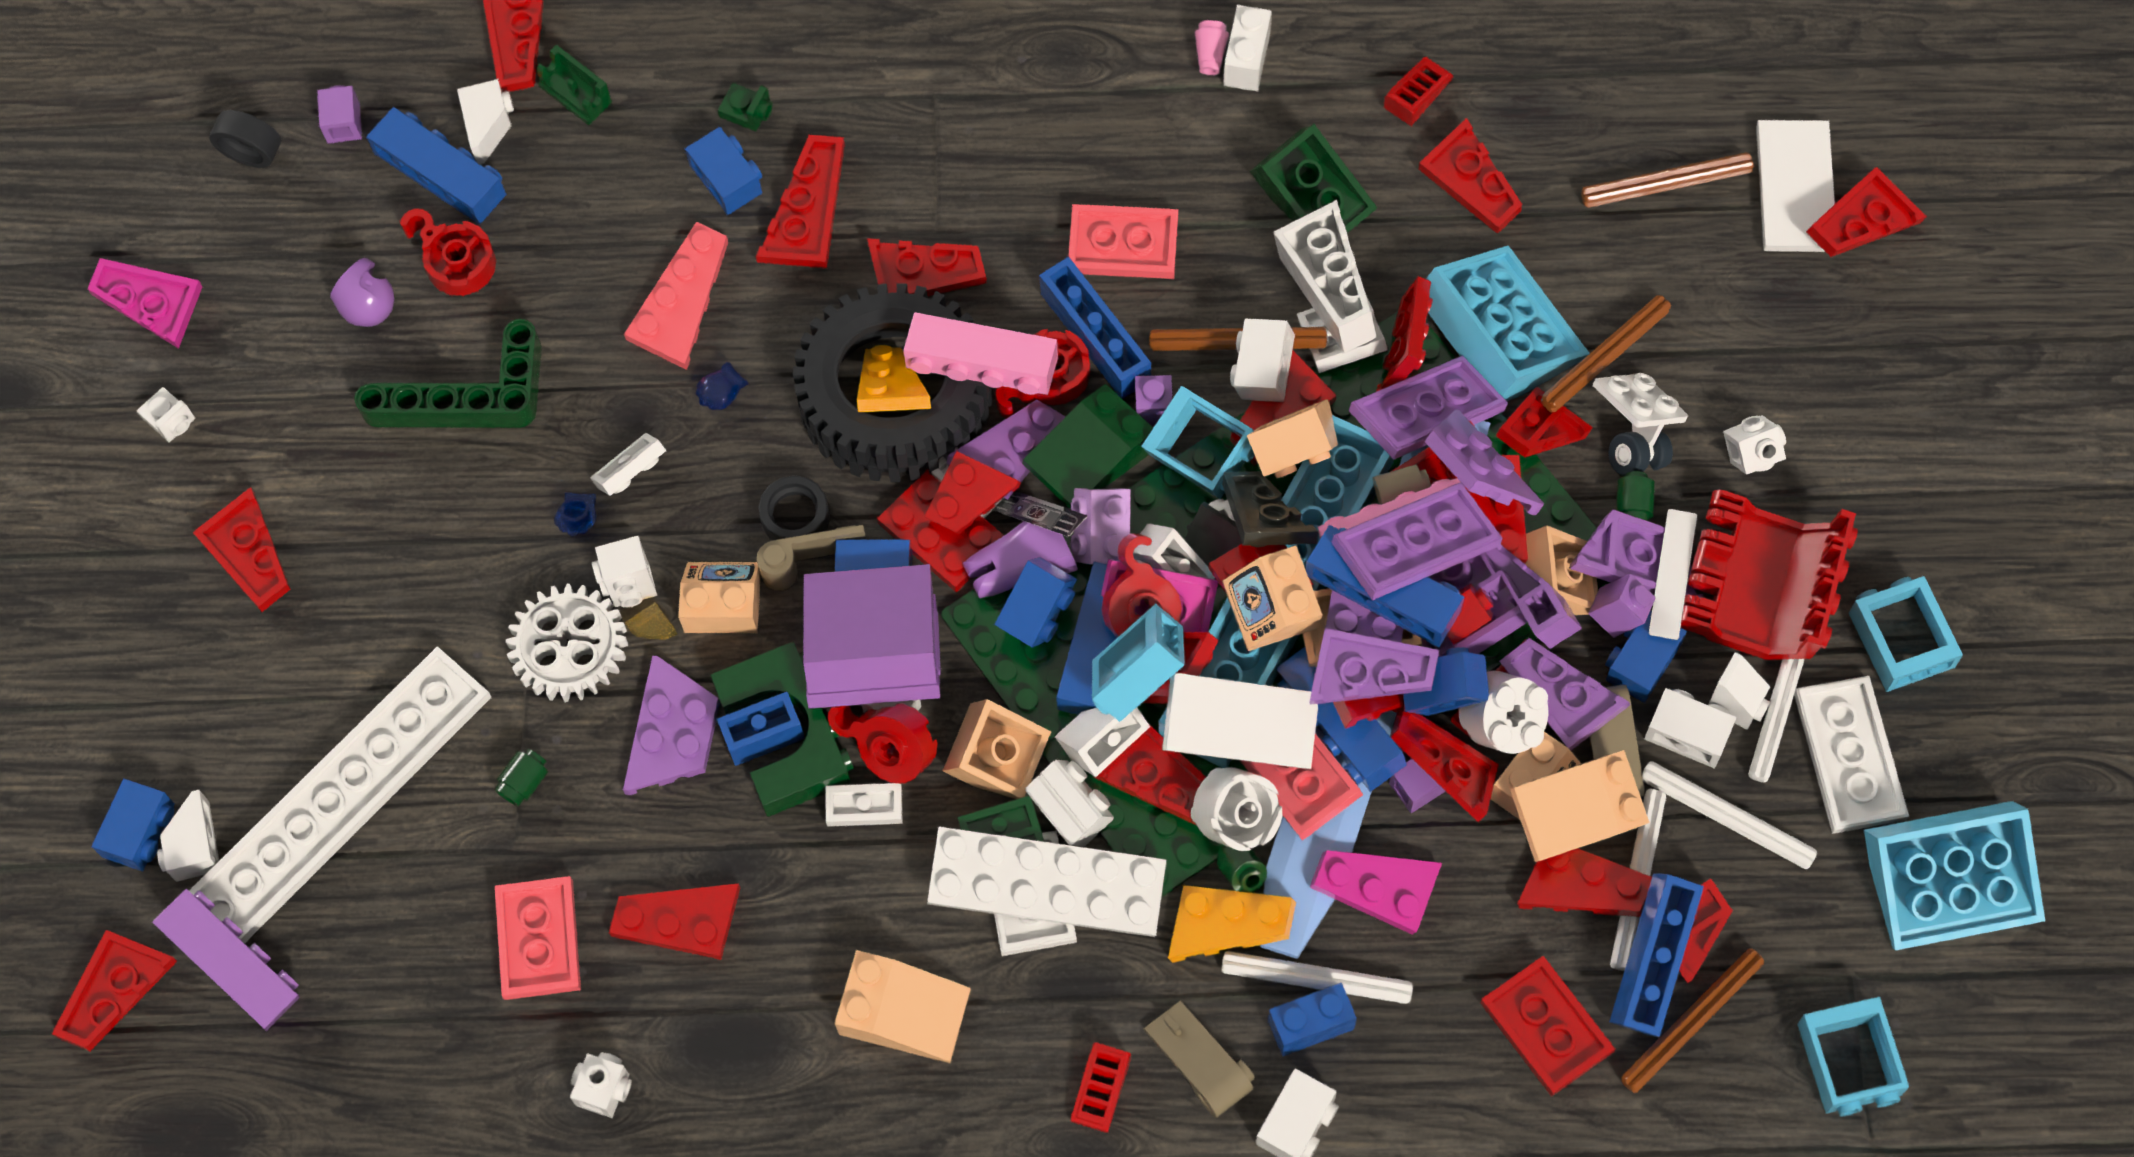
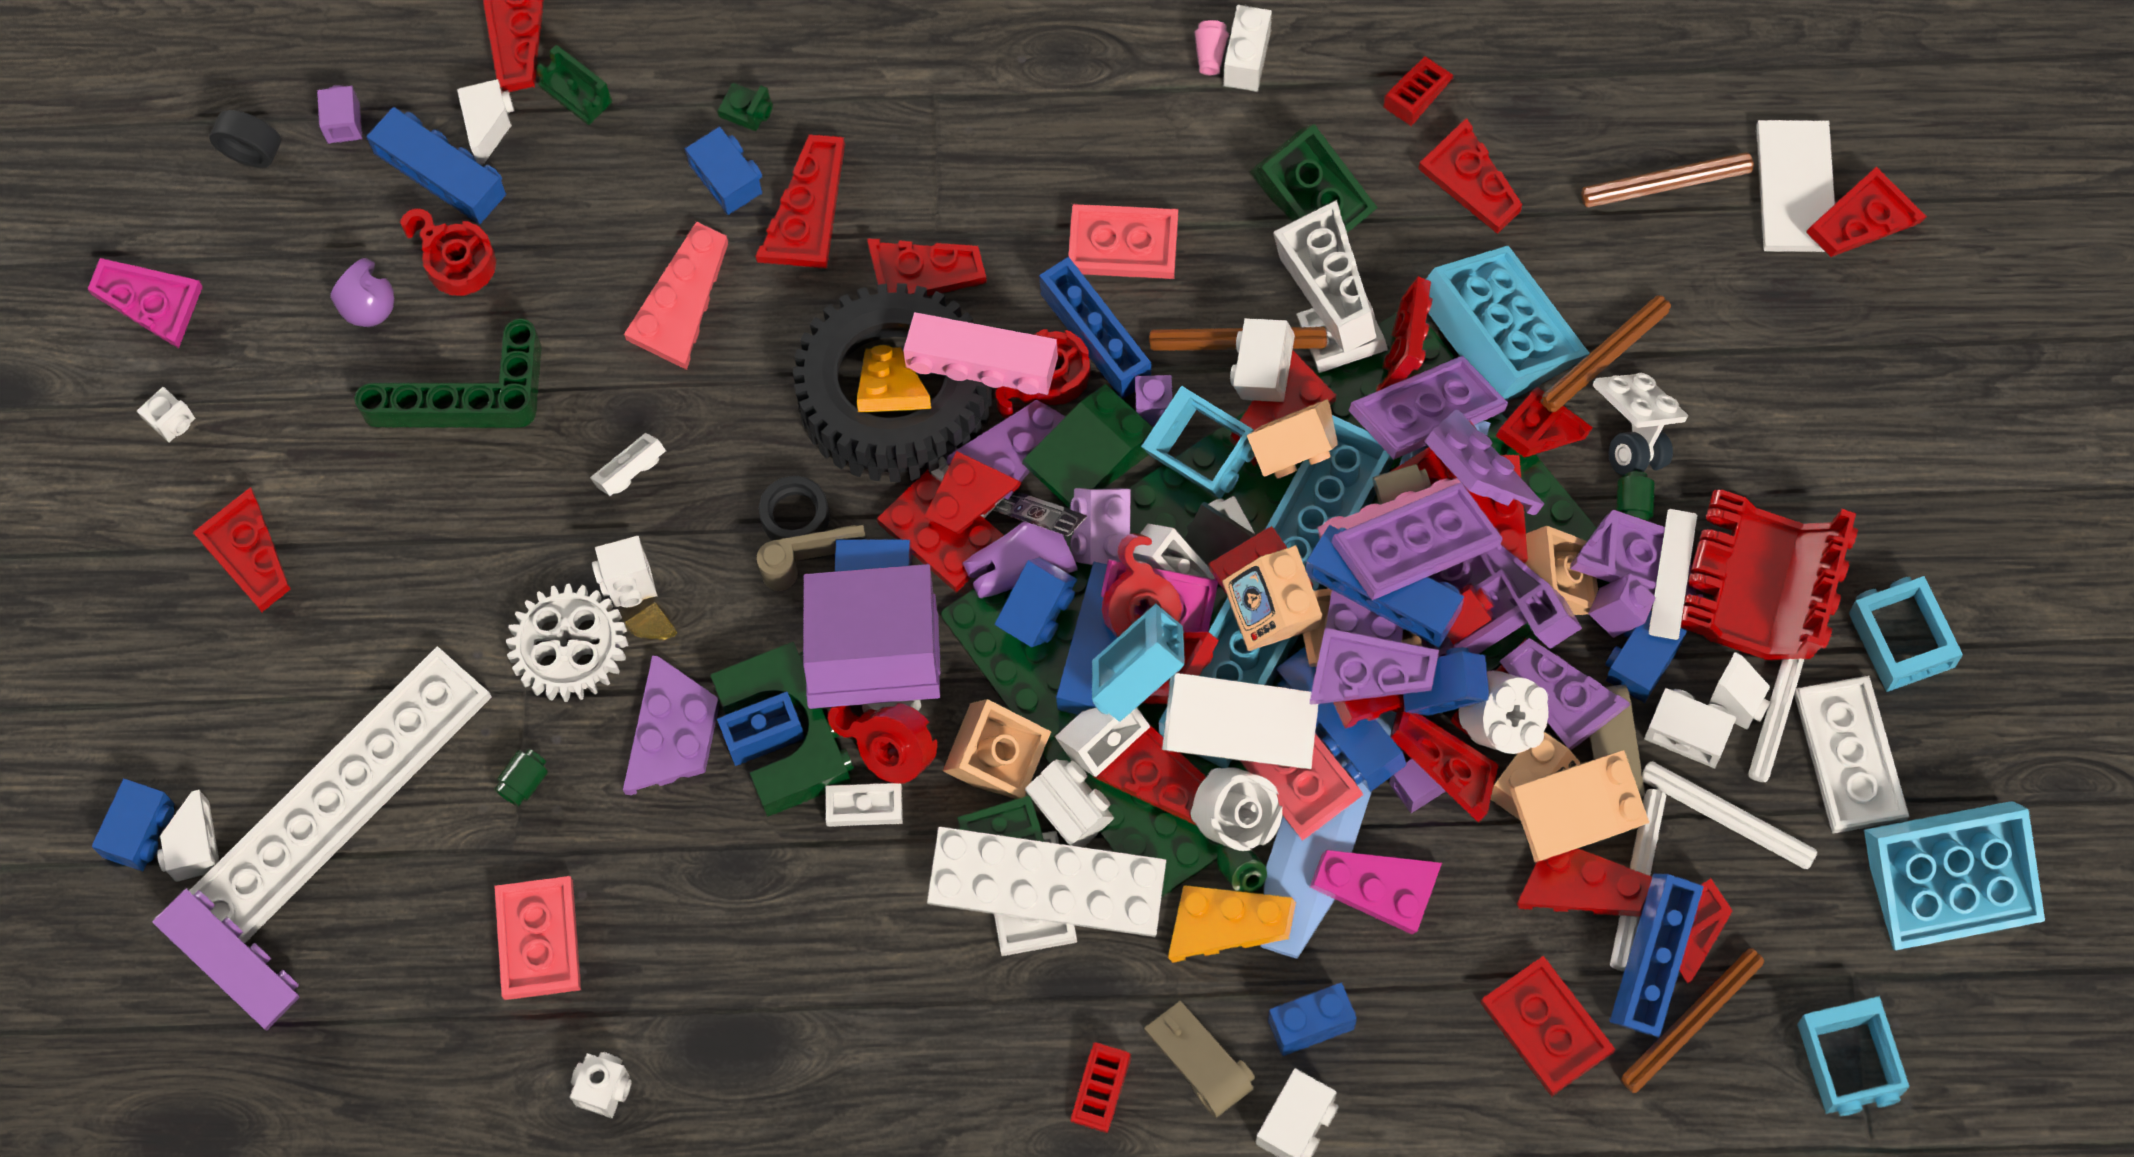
(109, 988): red wing -> none
(576, 514): clear blue animal -> none
(678, 919): red wing -> none
(720, 387): clear blue animal -> none
(720, 597): light nougat slope -> none
(901, 1007): light nougat slope -> none
(1262, 514): pearl dark grey wing -> none
(1316, 977): white axle -> none
(1755, 444): white brick -> none

